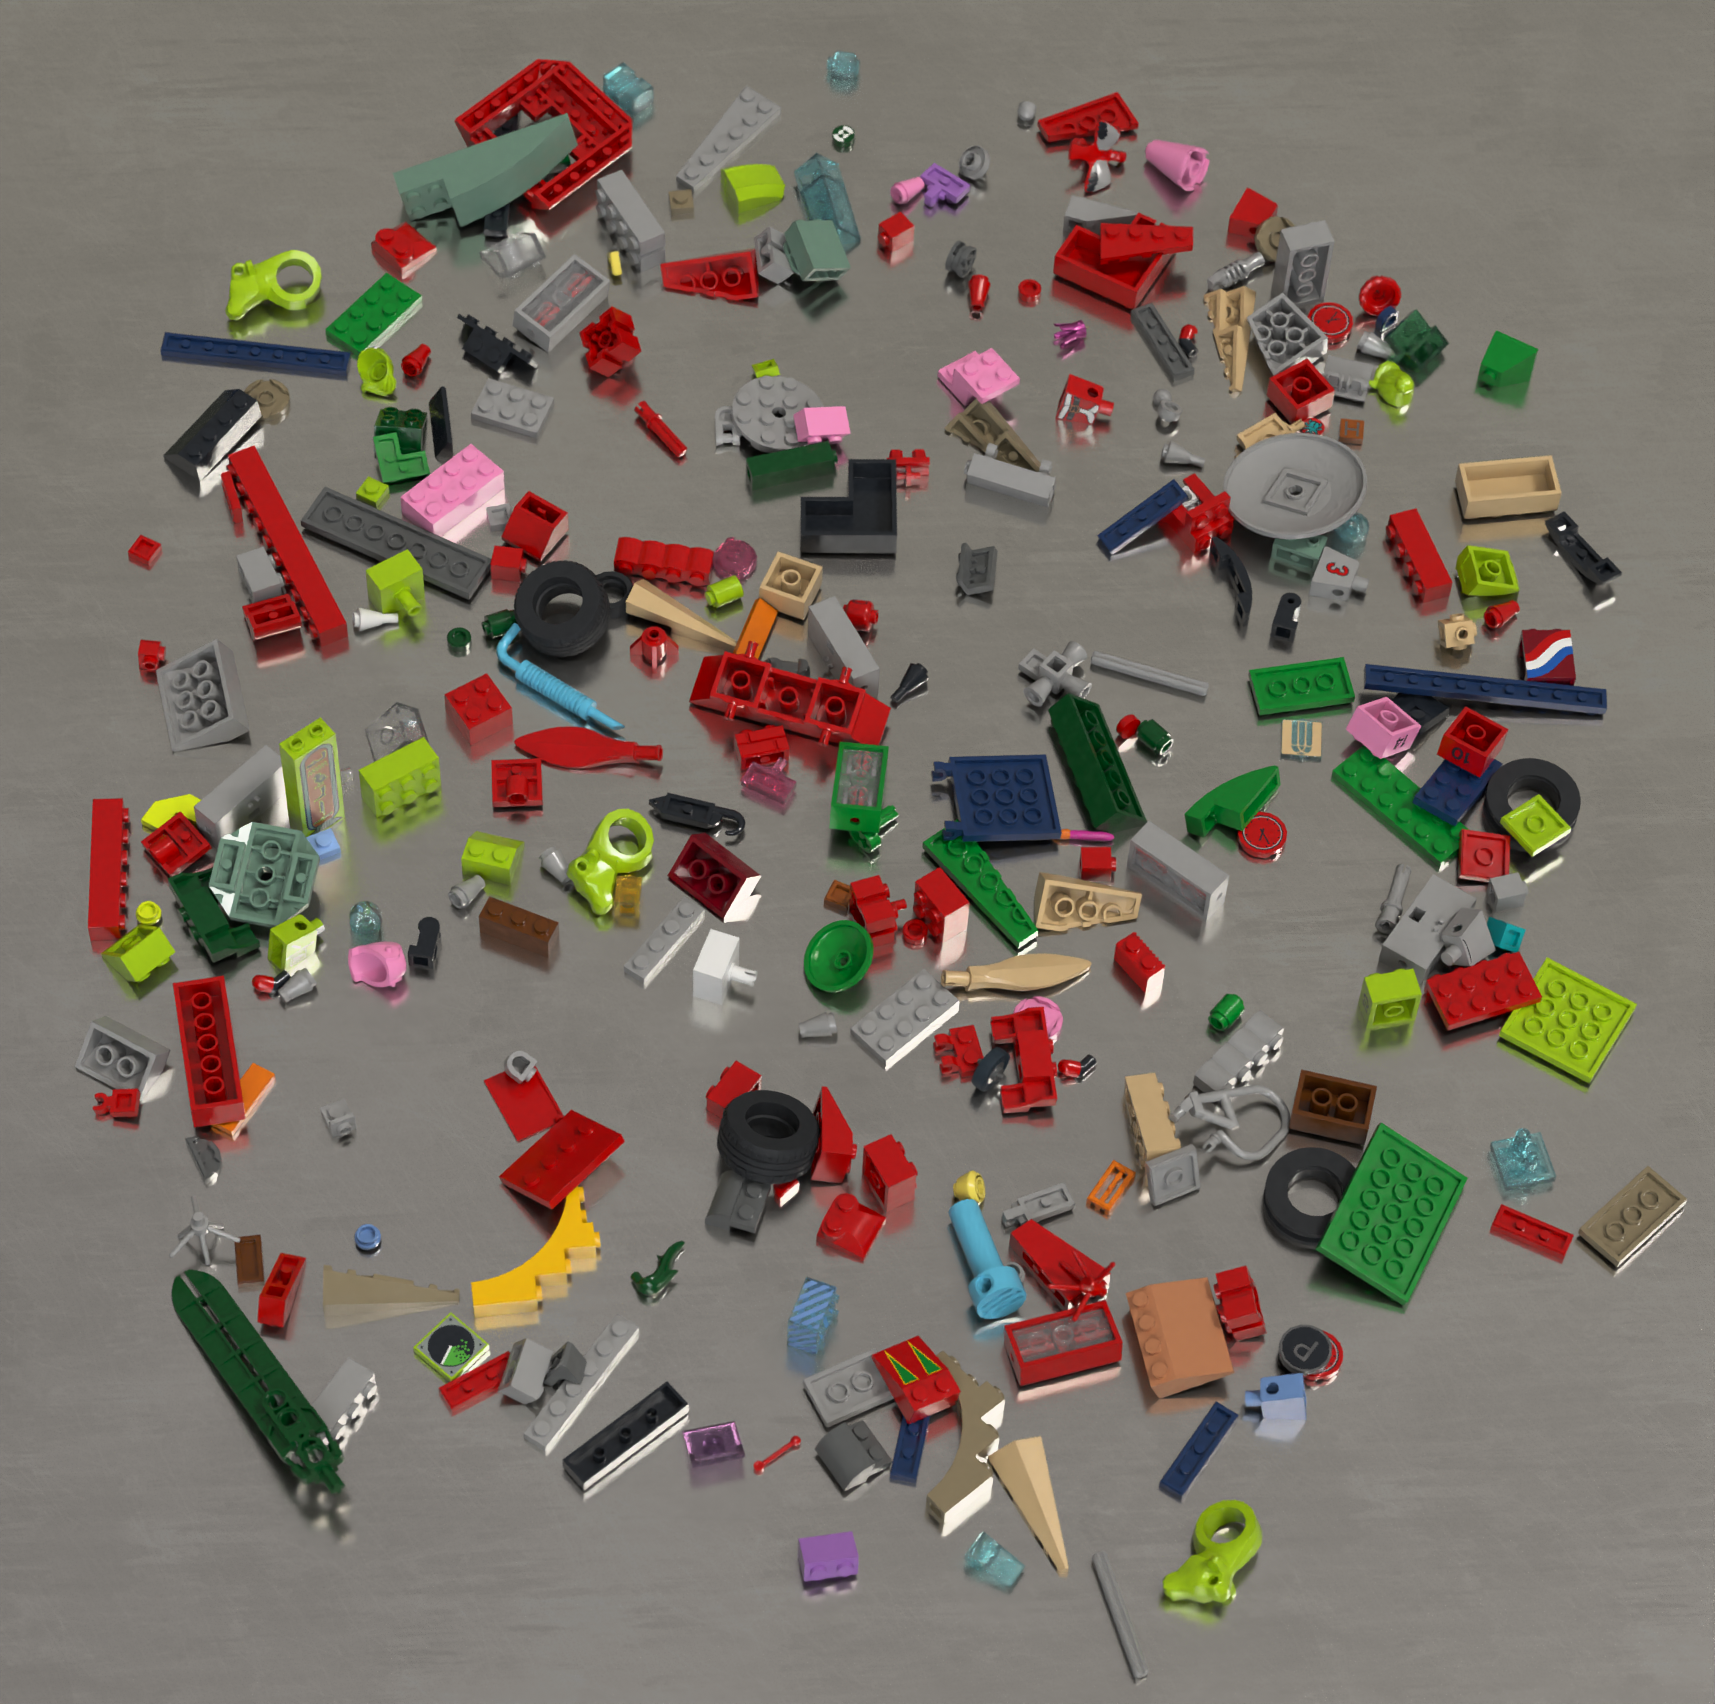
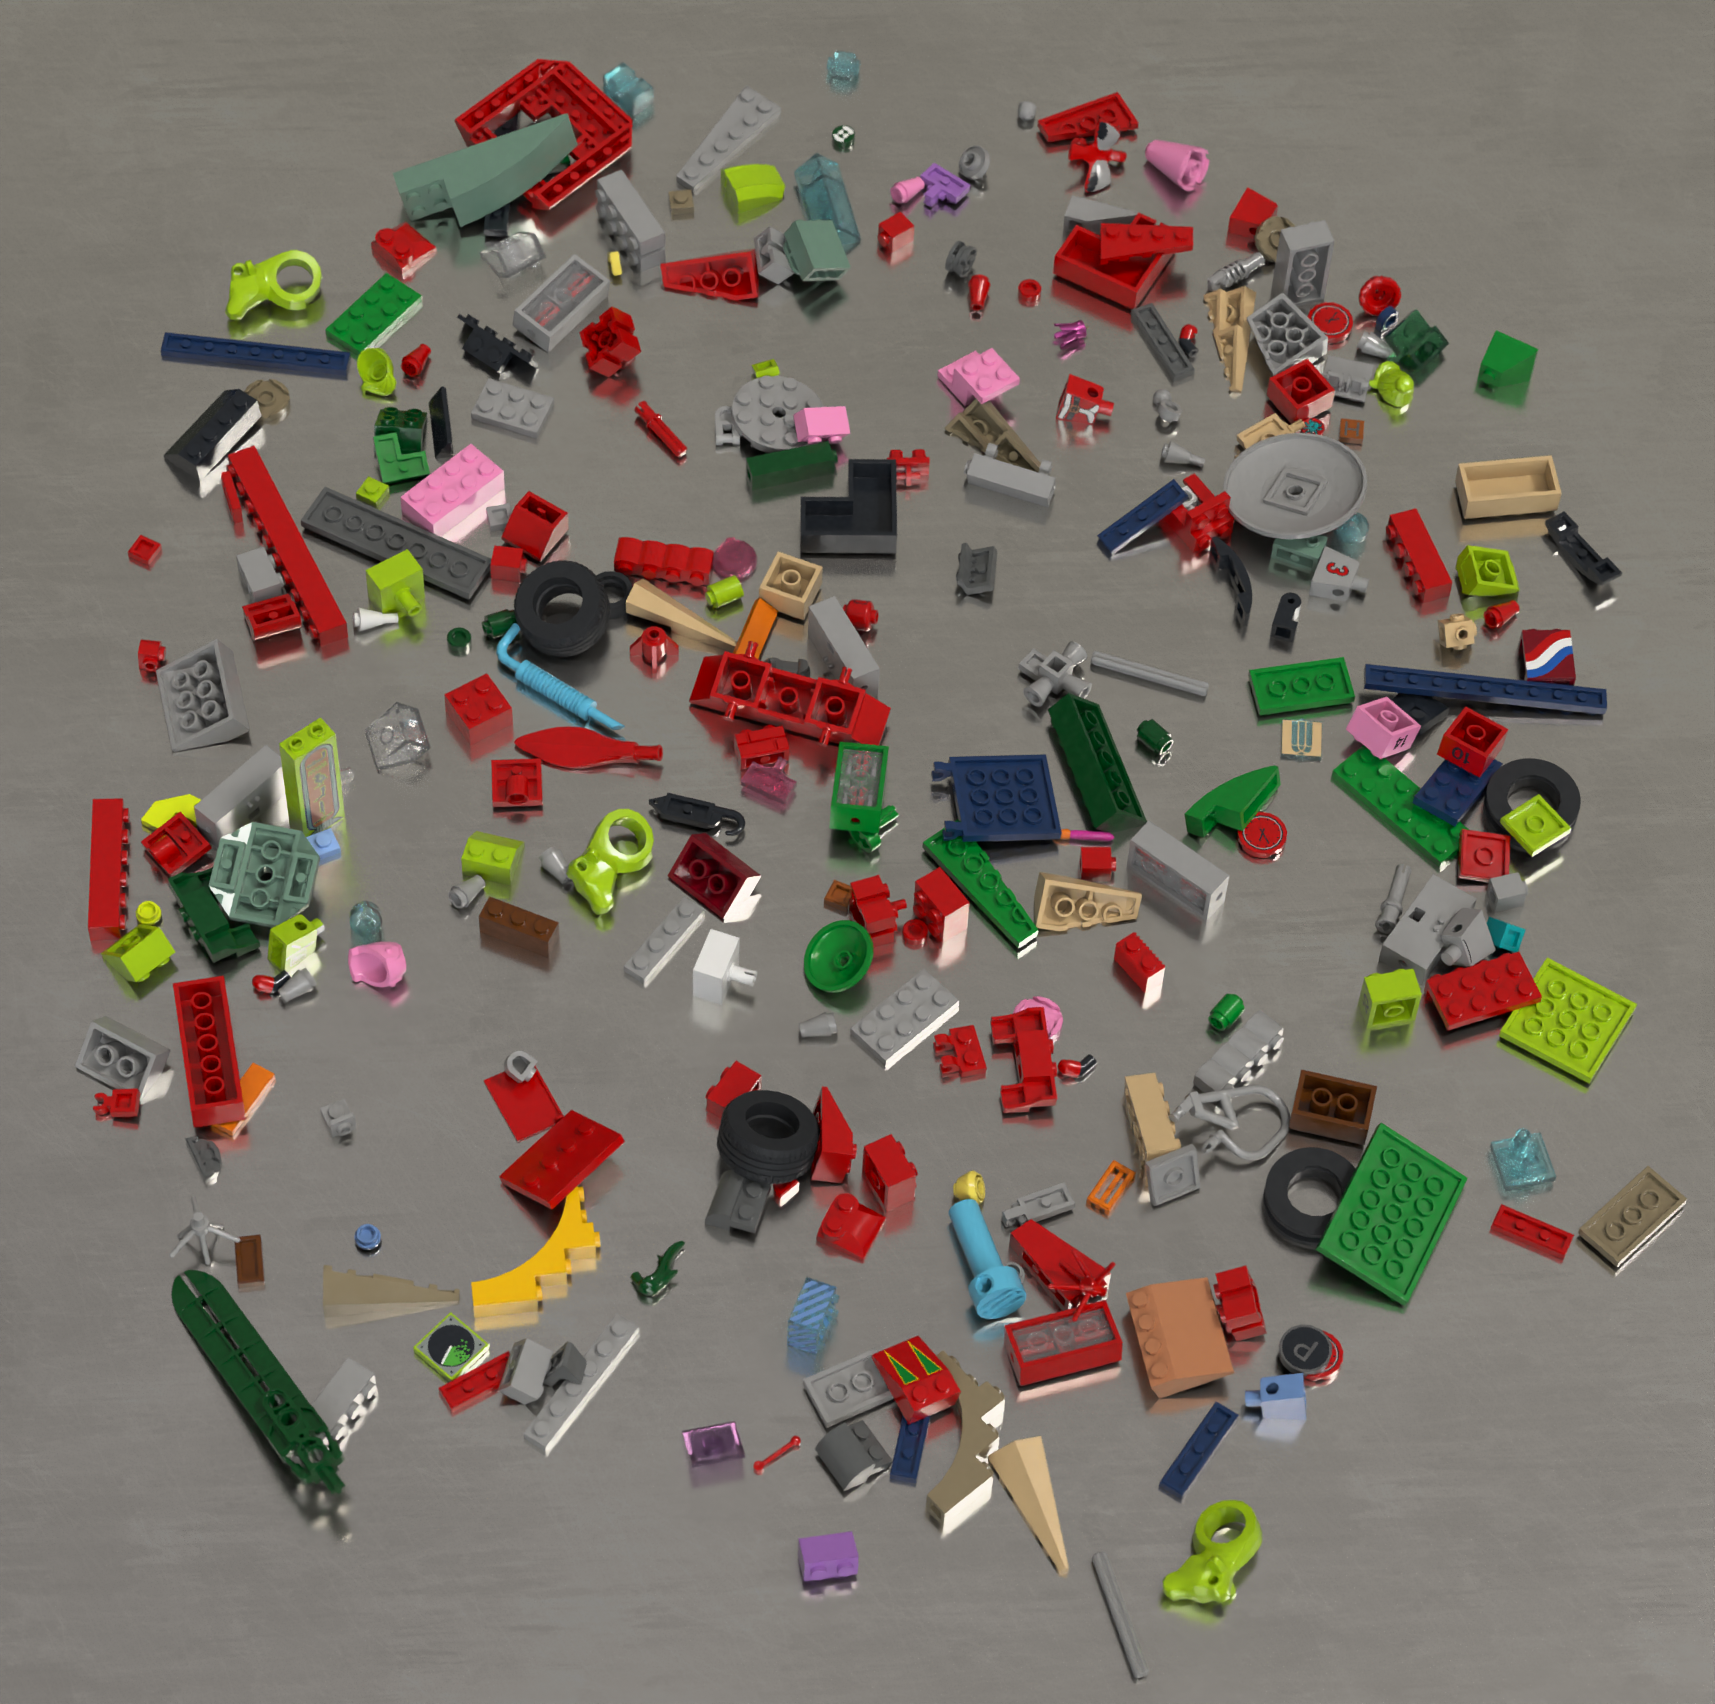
(280, 1290): red slope -> none
(400, 777): lime brick -> none
(428, 943): black leg -> none
(625, 1435): black piece -> none
(628, 895): clear yellow brick -> none
(914, 677): black cone -> none
(990, 1069): black wheel -> none
(991, 1557): clear light blue plate -> none
(1018, 973): tan animal -> none
(1128, 726): red tile -> none

